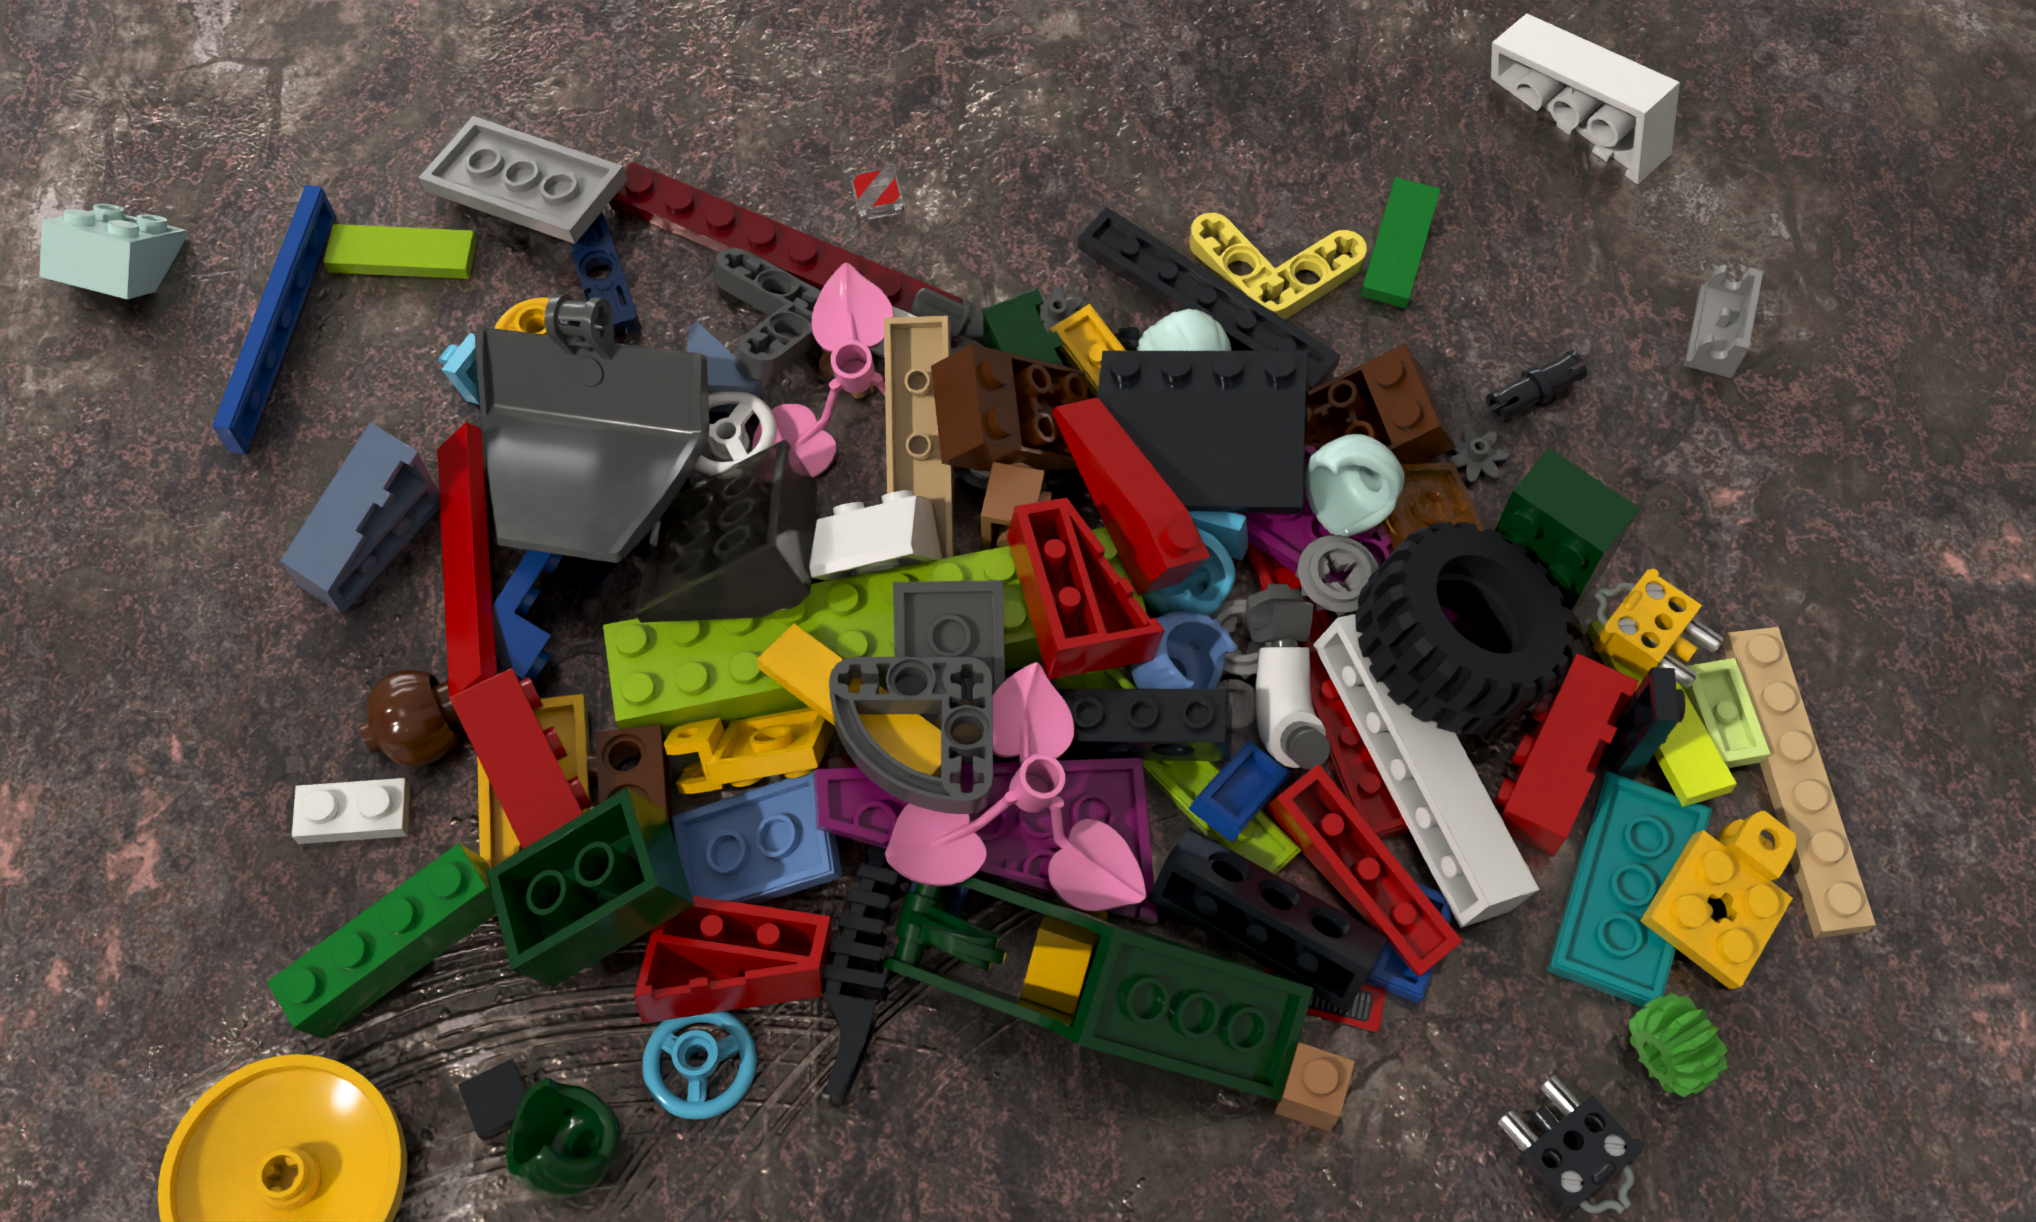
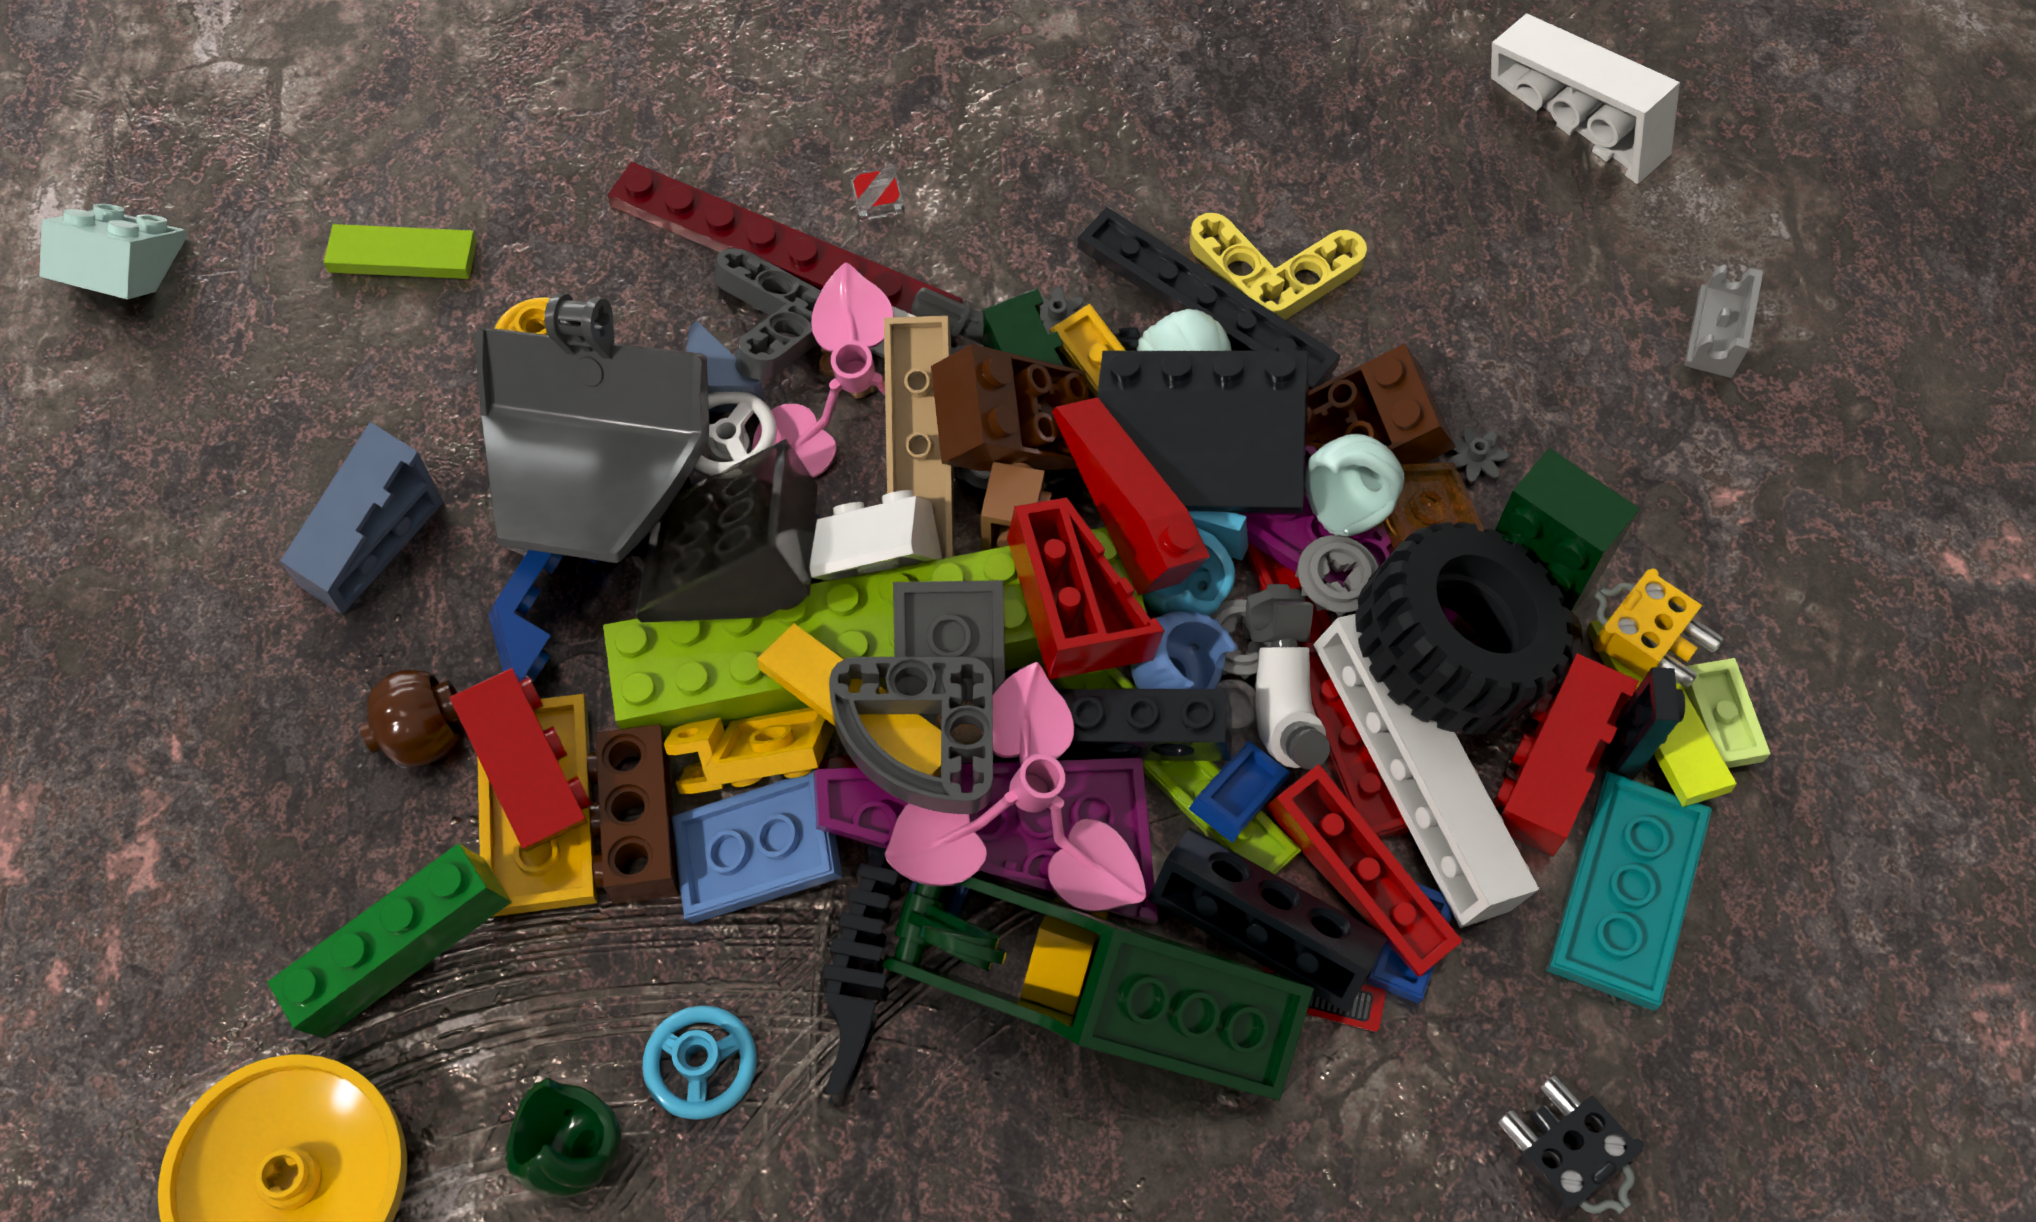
(274, 321): blue tile -> none
(351, 811): white plate -> none
(461, 368): medium azure tile -> none
(466, 560): red tile -> none
(494, 1098): black tile -> none
(523, 179): light grey plate -> none
(588, 888): dark green brick -> none
(595, 249): dark blue piece -> none
(731, 959): red wedge -> none
(1315, 1087): medium nougat brick -> none
(1400, 242): green tile -> none
(1536, 386): black pin -> none
(1678, 1044): bright green gear -> none
(1740, 873): yellow plate -> none
(1801, 787): tan plate -> none

